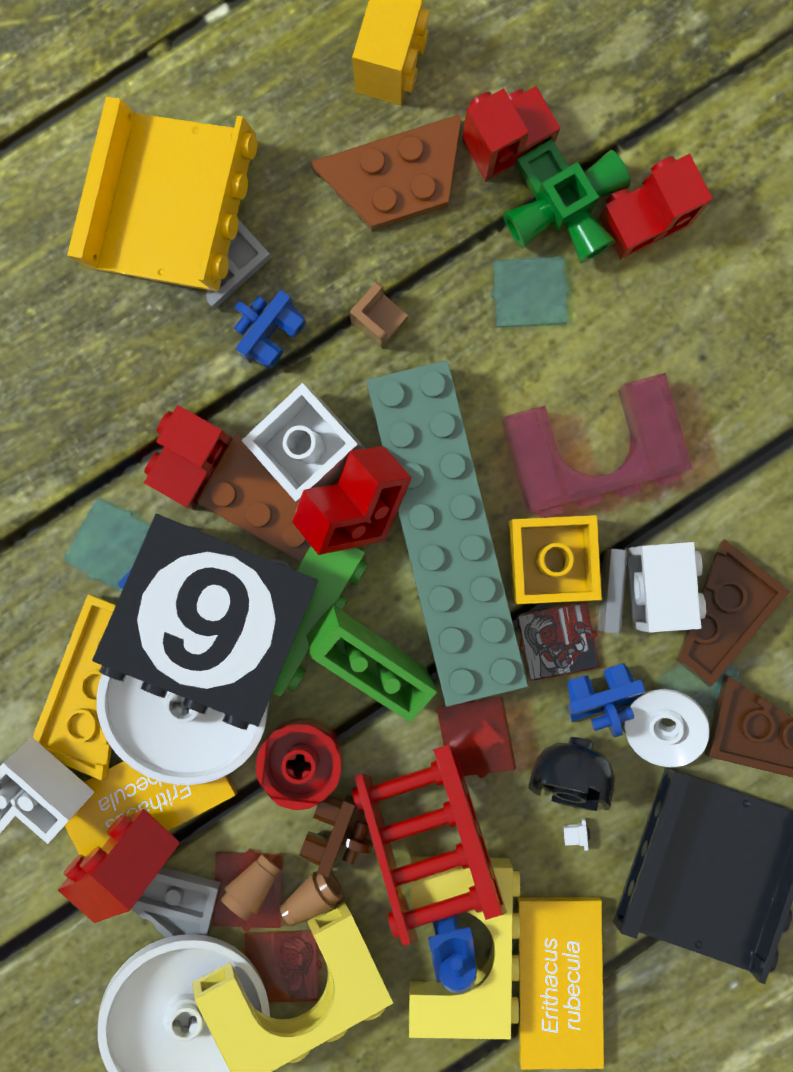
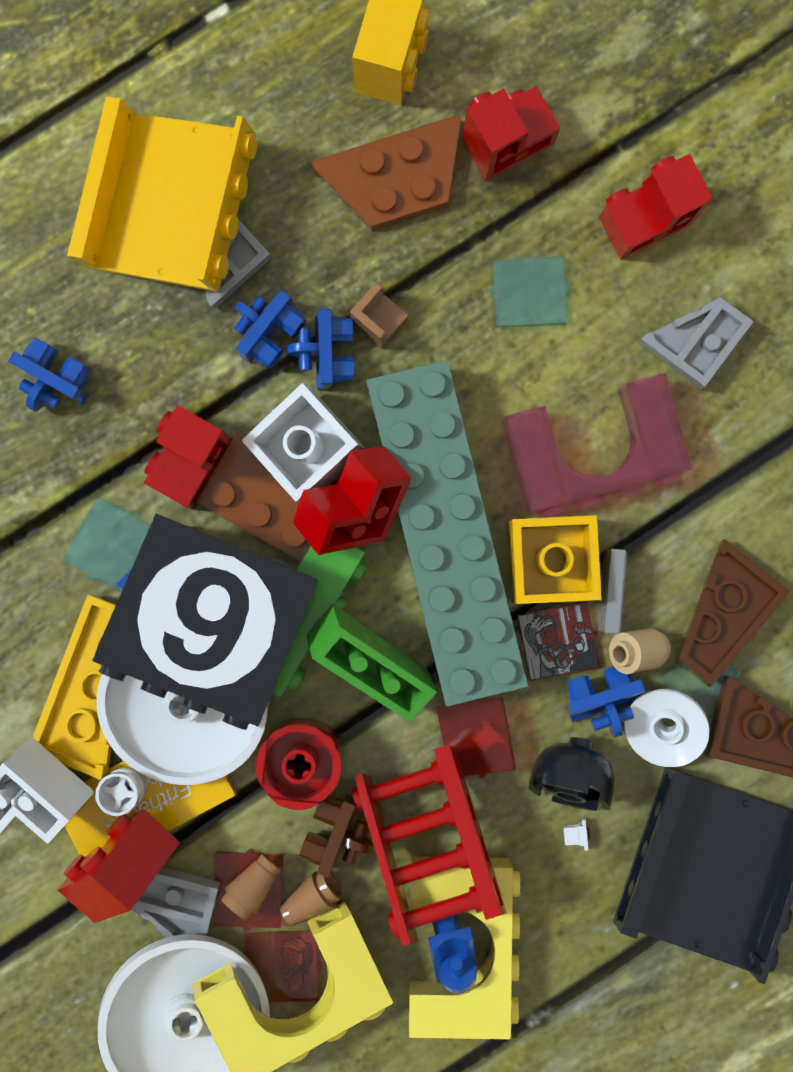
(36, 362): none -> blue hips
(115, 797): none -> white wheel
(327, 331): none -> blue hips
(560, 983): yellow tile -> none
(566, 198): green brick -> none
(639, 650): none -> tan brick
(665, 587): white brick -> none
(699, 340): none -> light grey wing

